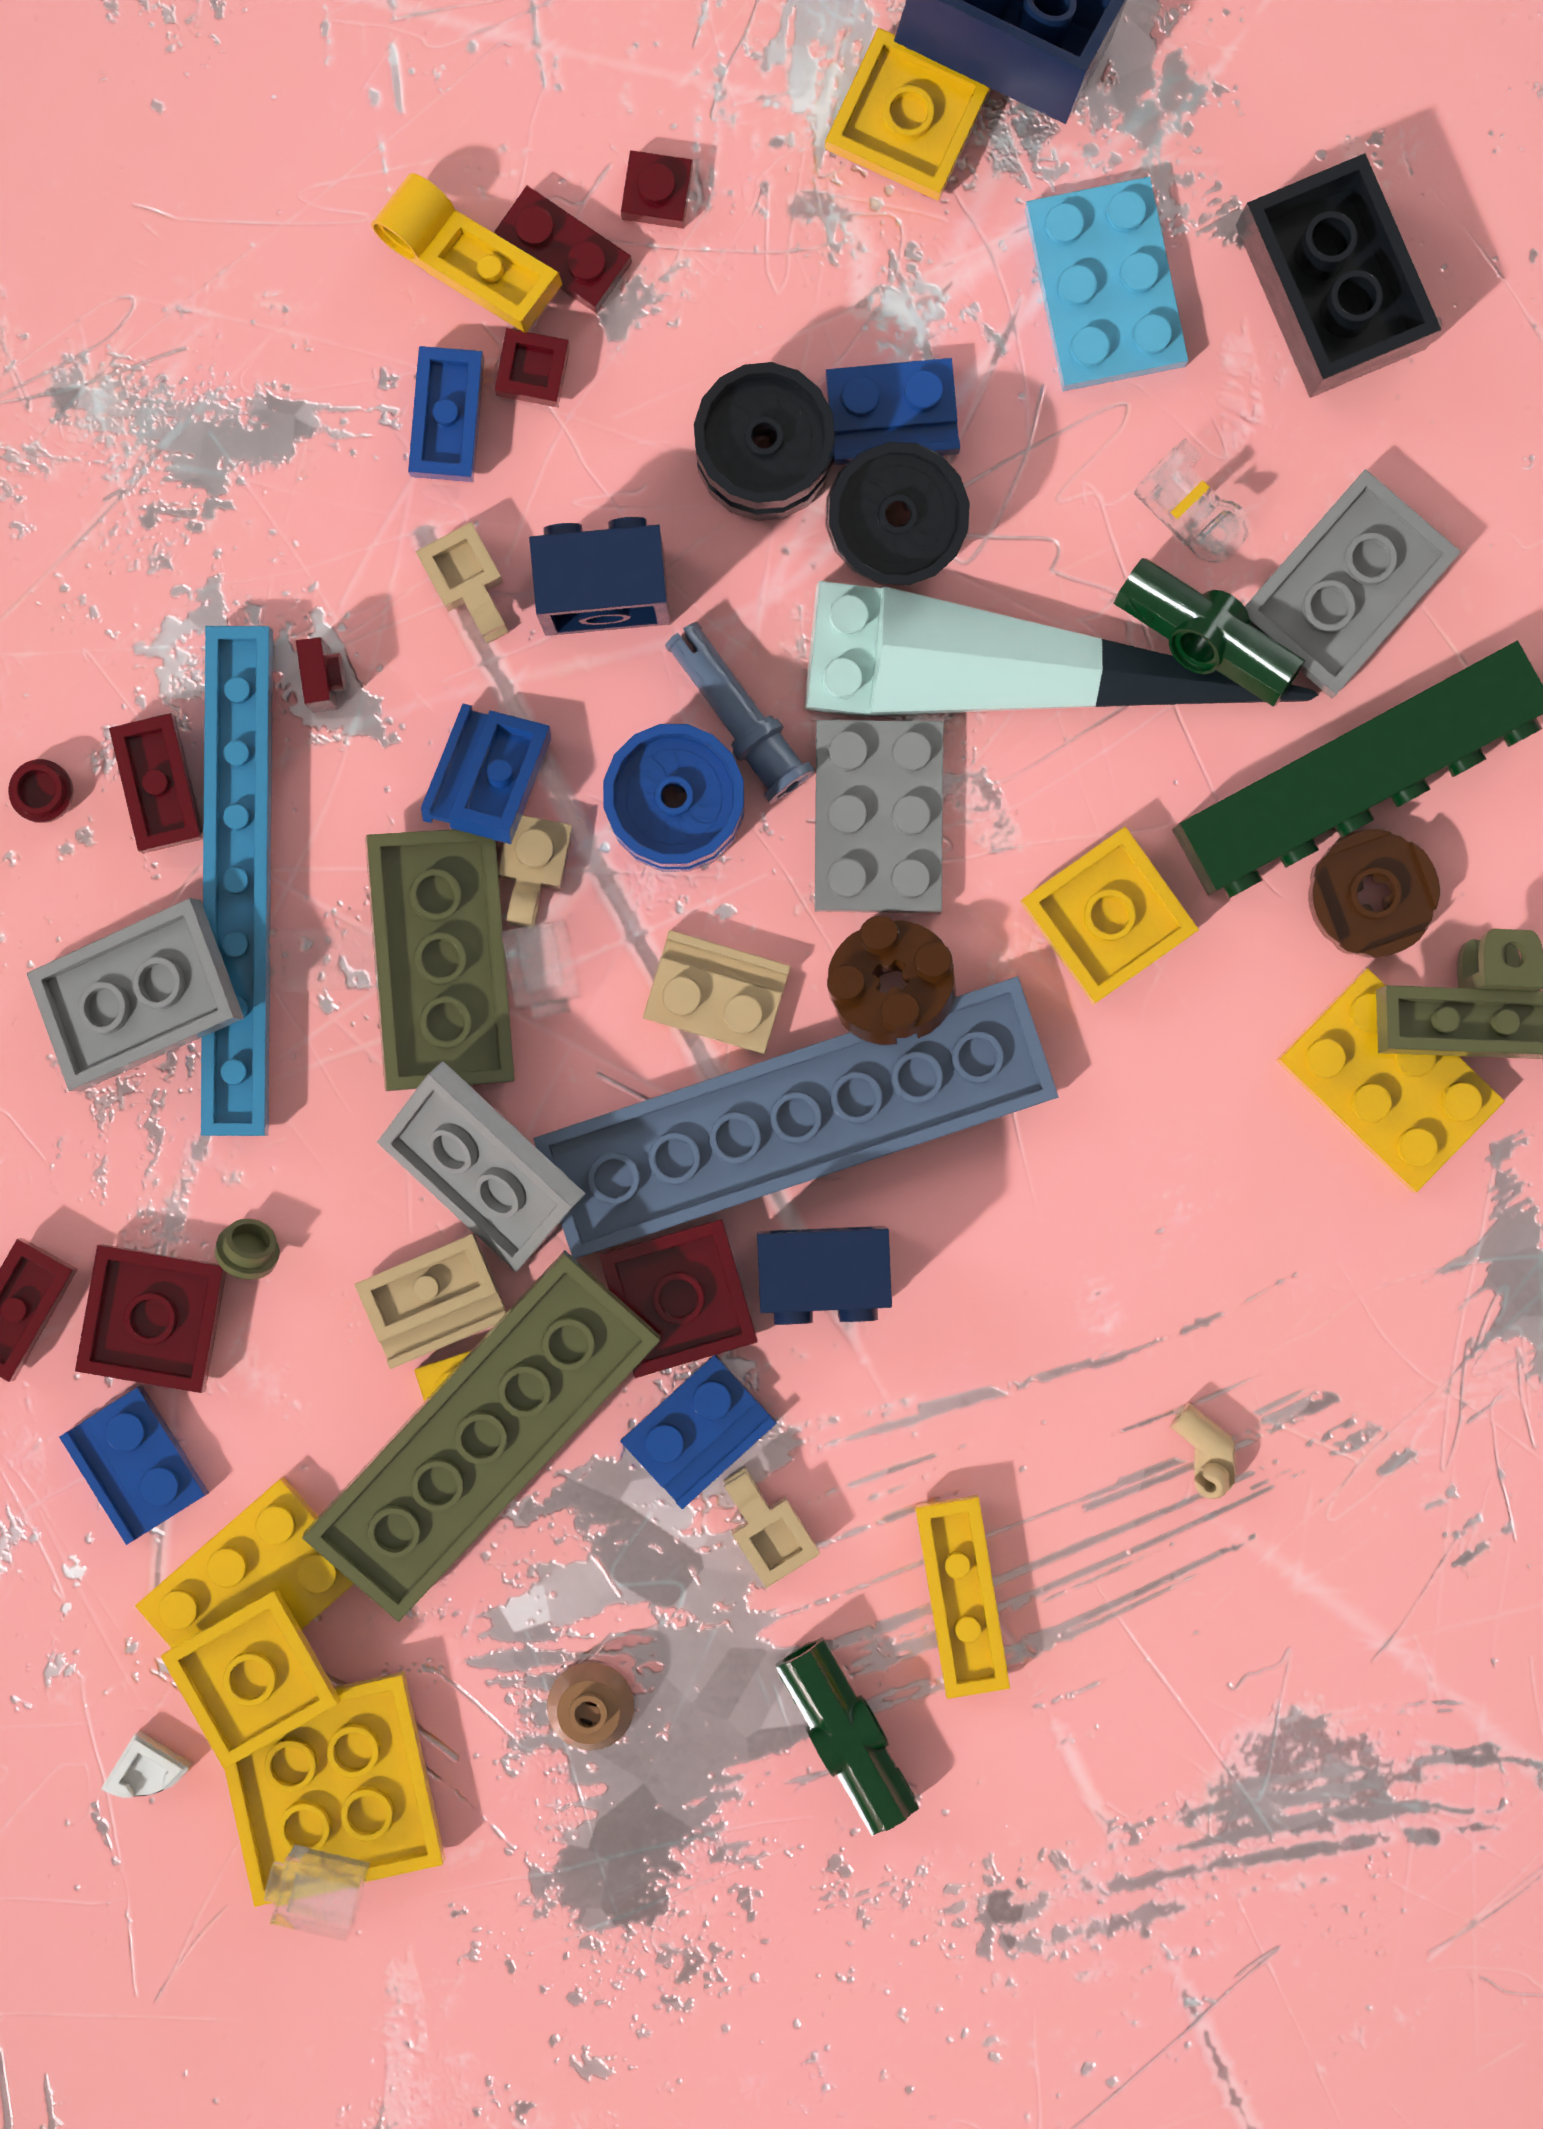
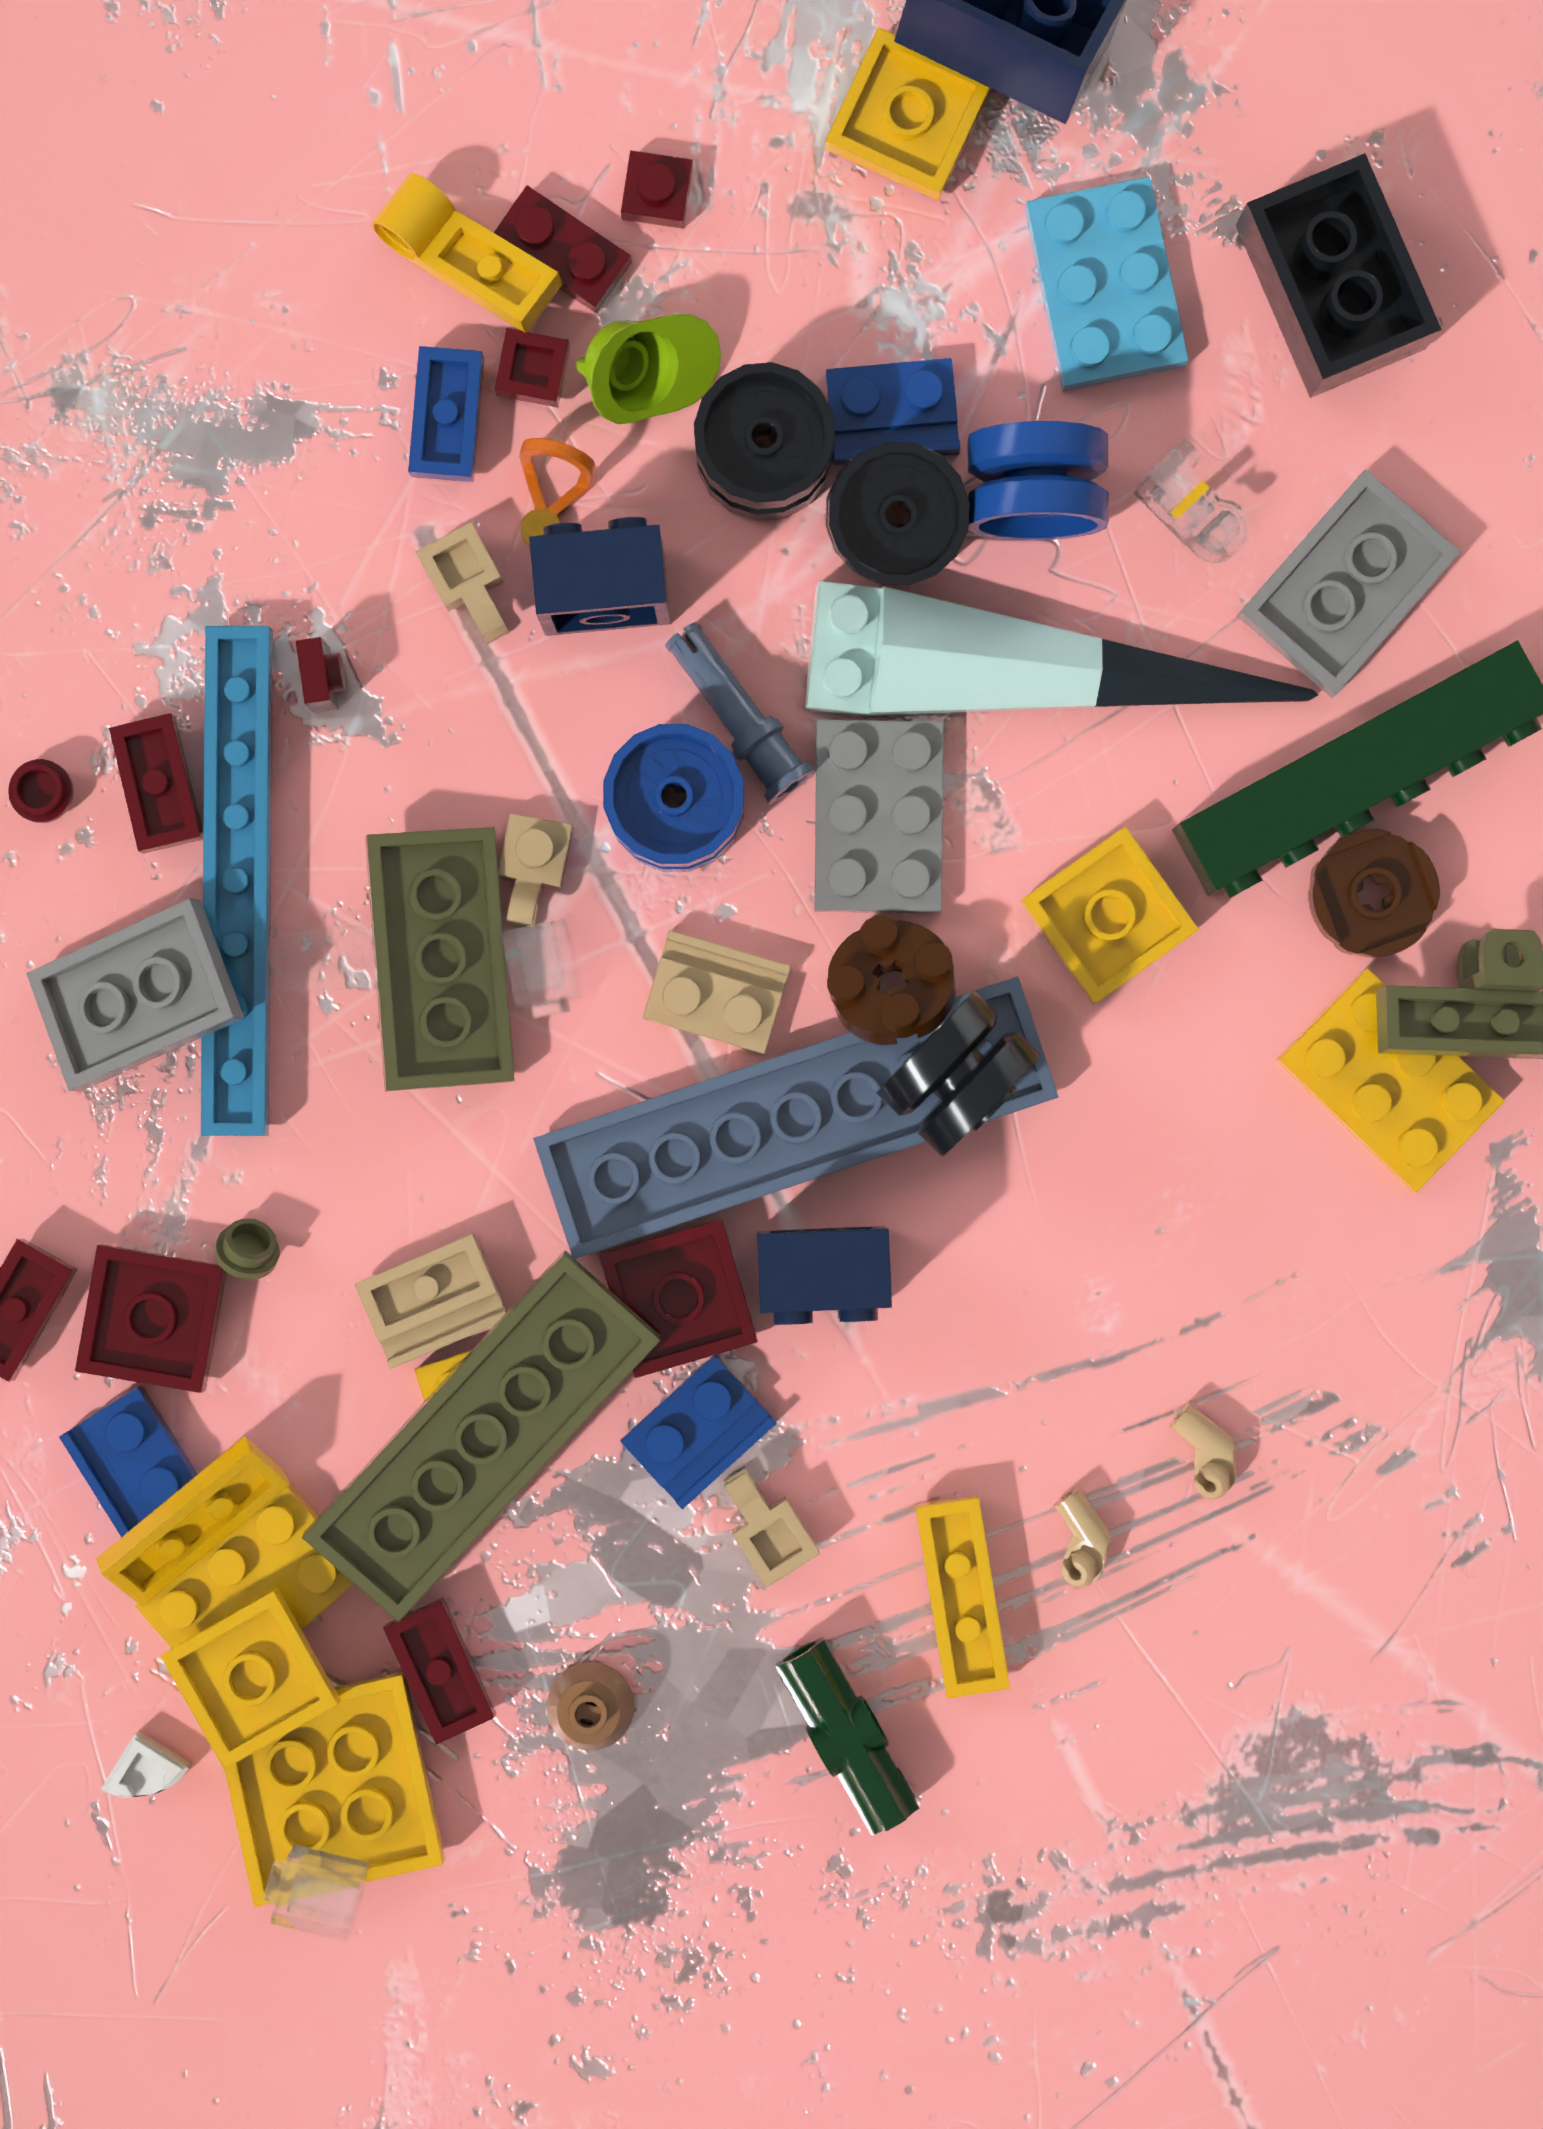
(192, 1521): none -> yellow plate
(439, 1671): none -> dark red plate
(480, 1166): light grey plate -> none
(486, 773): blue plate -> none
(541, 516): none -> orange piece
(650, 366): none -> lime piece
(962, 1078): none -> black wheel
(1038, 480): none -> blue wheel
(1088, 1541): none -> tan arm
(1209, 631): dark green piece -> none

